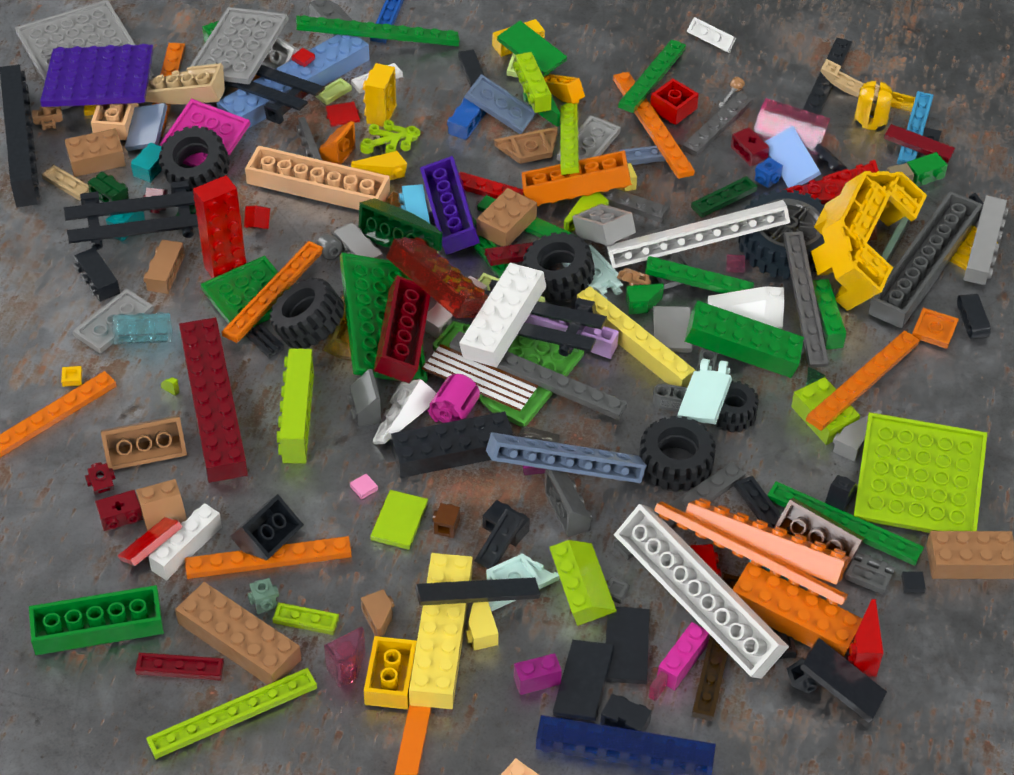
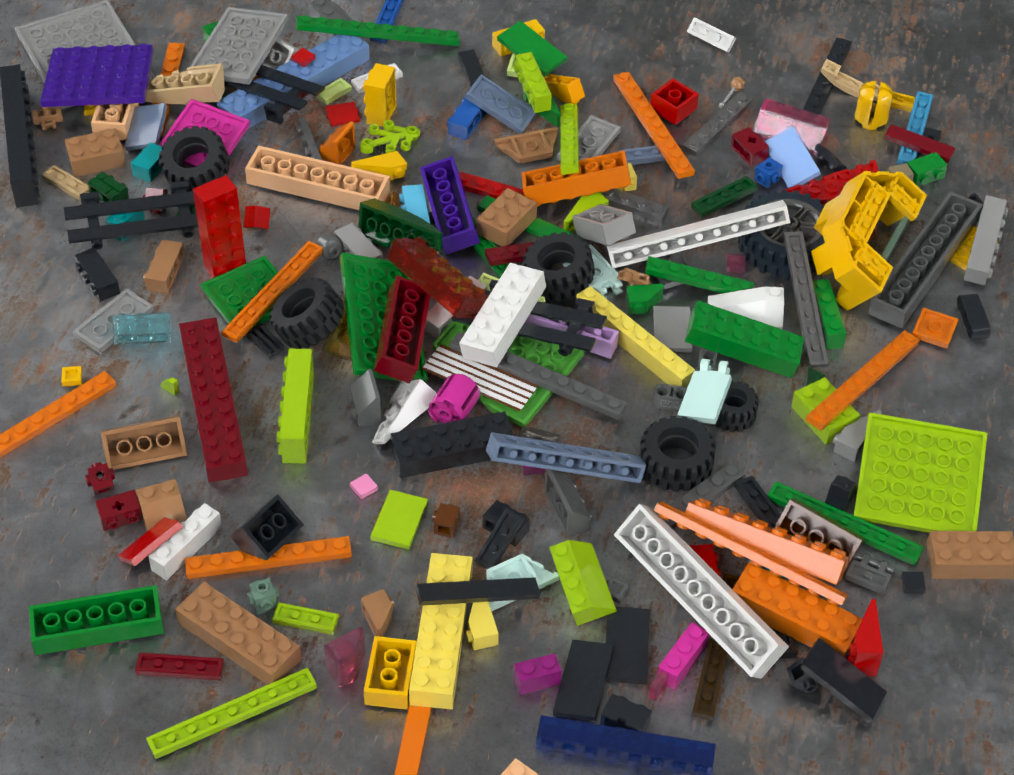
(651, 76): green plate -> none

